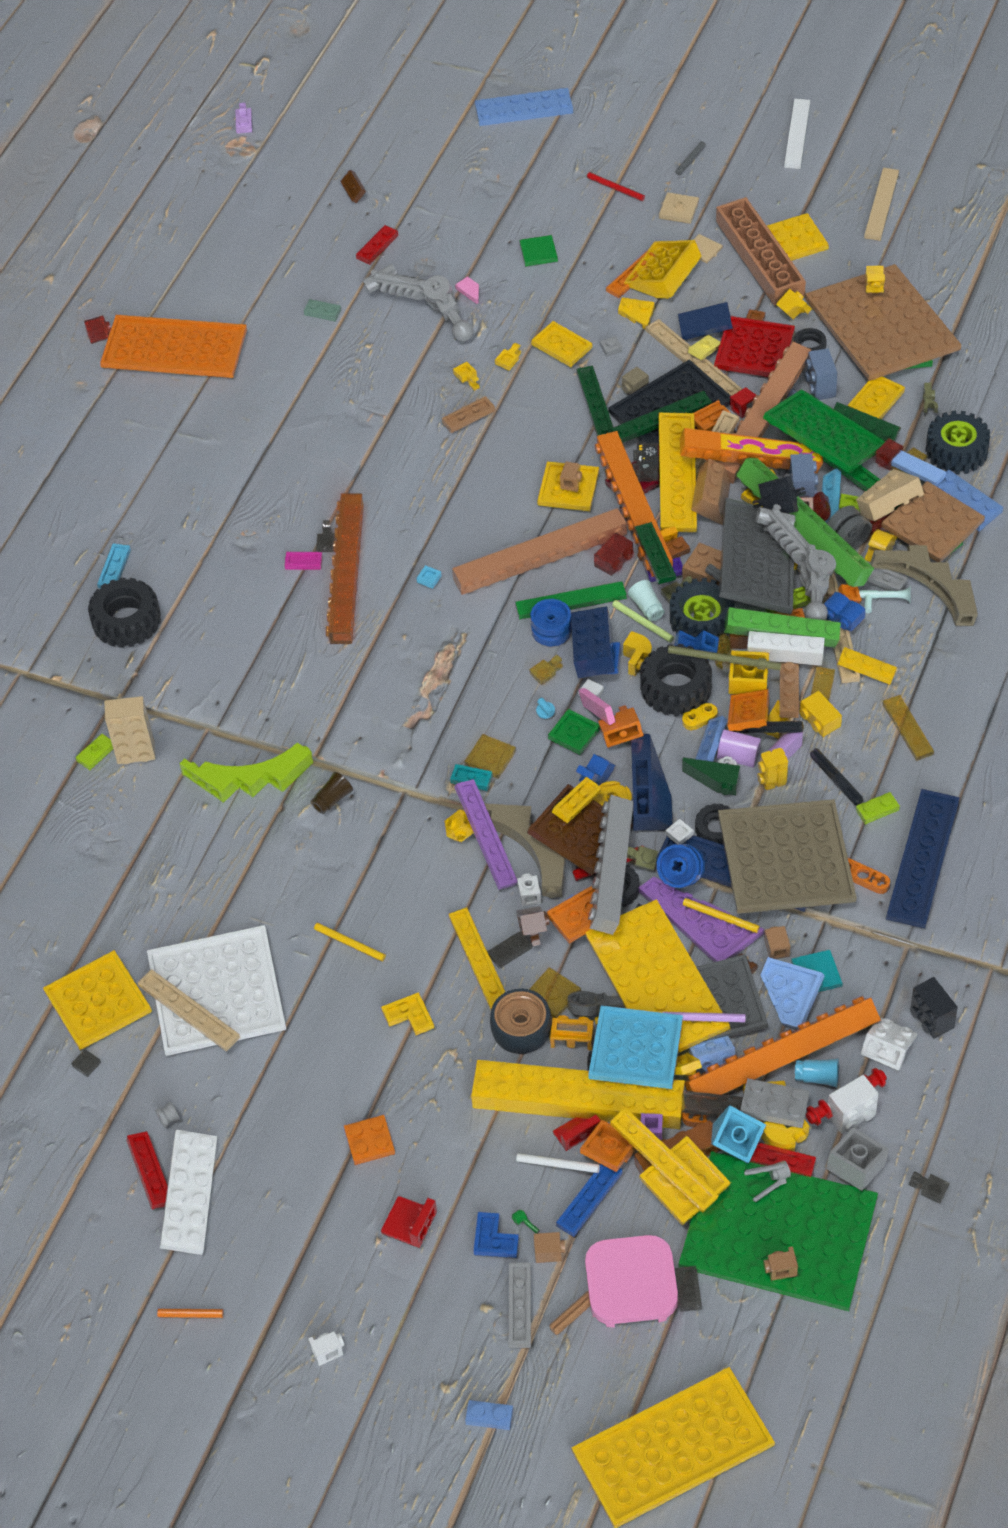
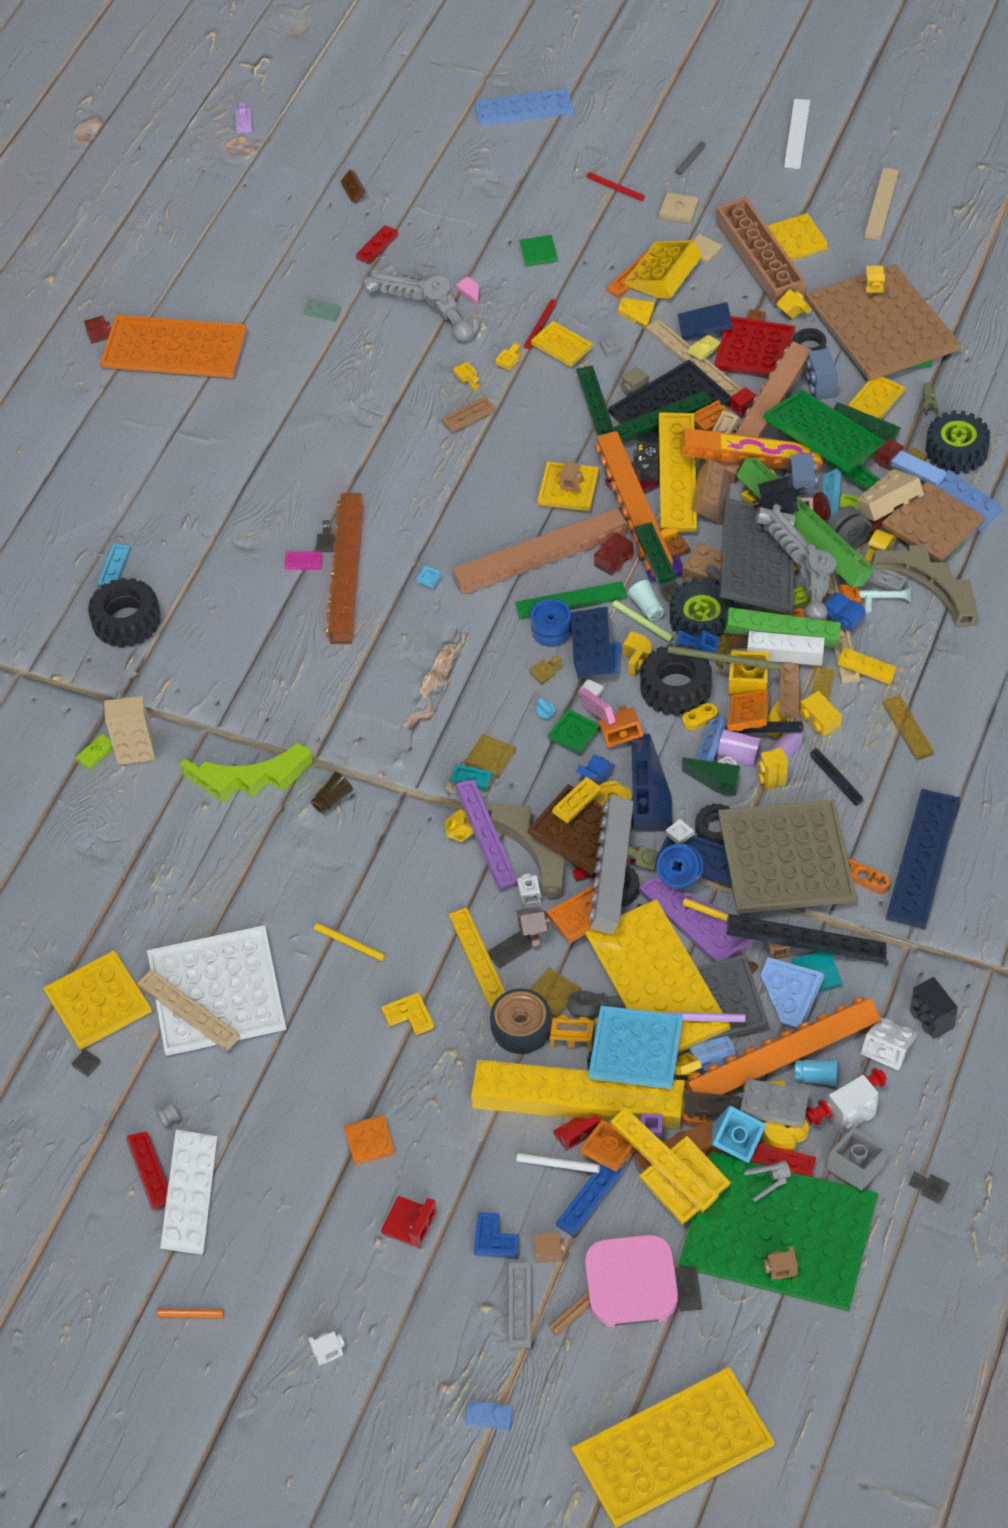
(520, 1216): green hand -> none
(540, 323): none -> red bar
(806, 938): none -> black plate
(877, 808): lime plate -> none

